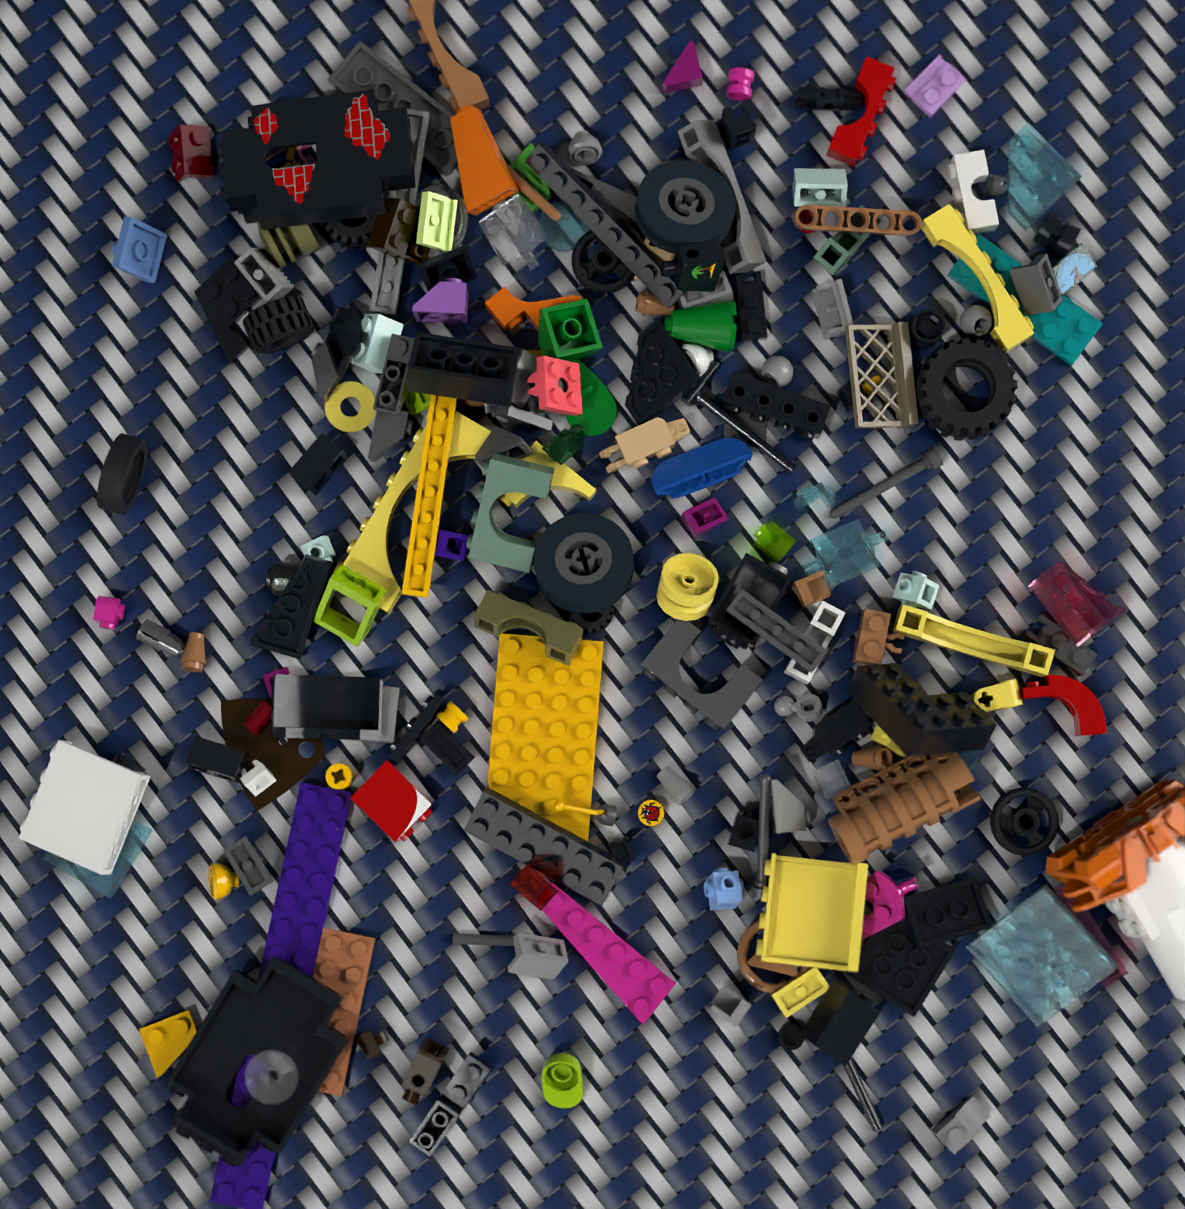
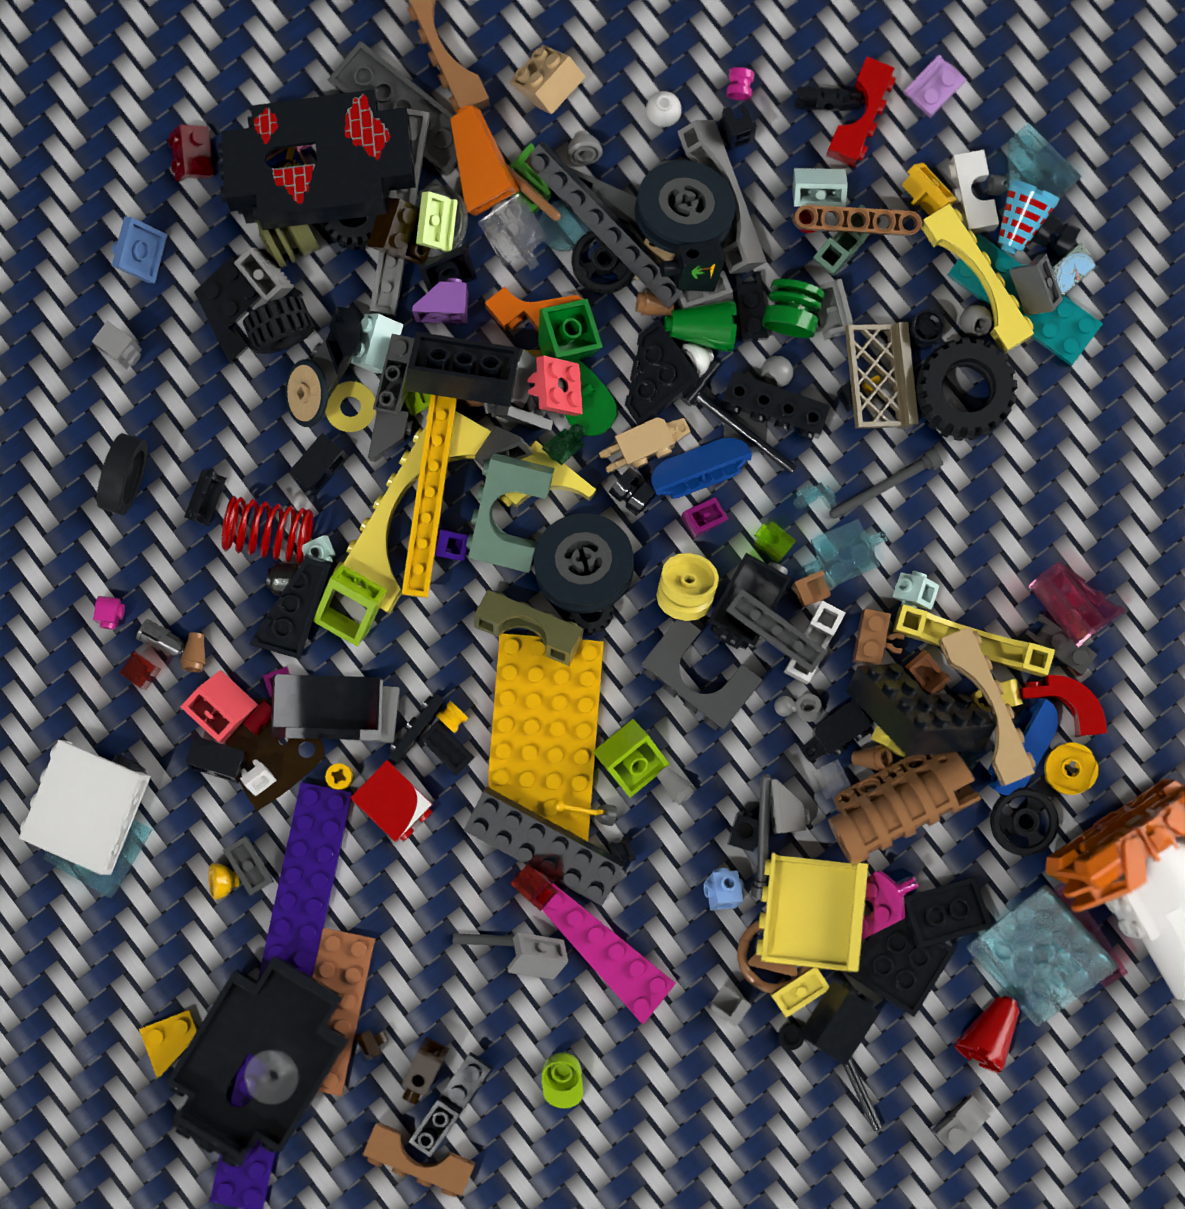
(117, 345): none -> light grey brick
(140, 671): none -> clear red brick
(205, 497): none -> black hinge
(219, 706): none -> coral slope
(231, 518): none -> red piece
(306, 393): none -> tan wheel
(387, 1148): none -> medium nougat arch
(547, 78): none -> tan slope
(631, 758): none -> lime slope
(632, 491): none -> black wheel
(650, 813): tile -> none
(663, 109): none -> white brick
(685, 72): magenta slope -> none
(793, 308): none -> green wheel
(927, 189): none -> yellow panel
(927, 673): none -> nougat bracket
(990, 1034): none -> red cone
(1009, 755): none -> tan arch
(1024, 214): none -> medium azure cone
(1038, 728): none -> blue brick
(1084, 762): none -> yellow plate

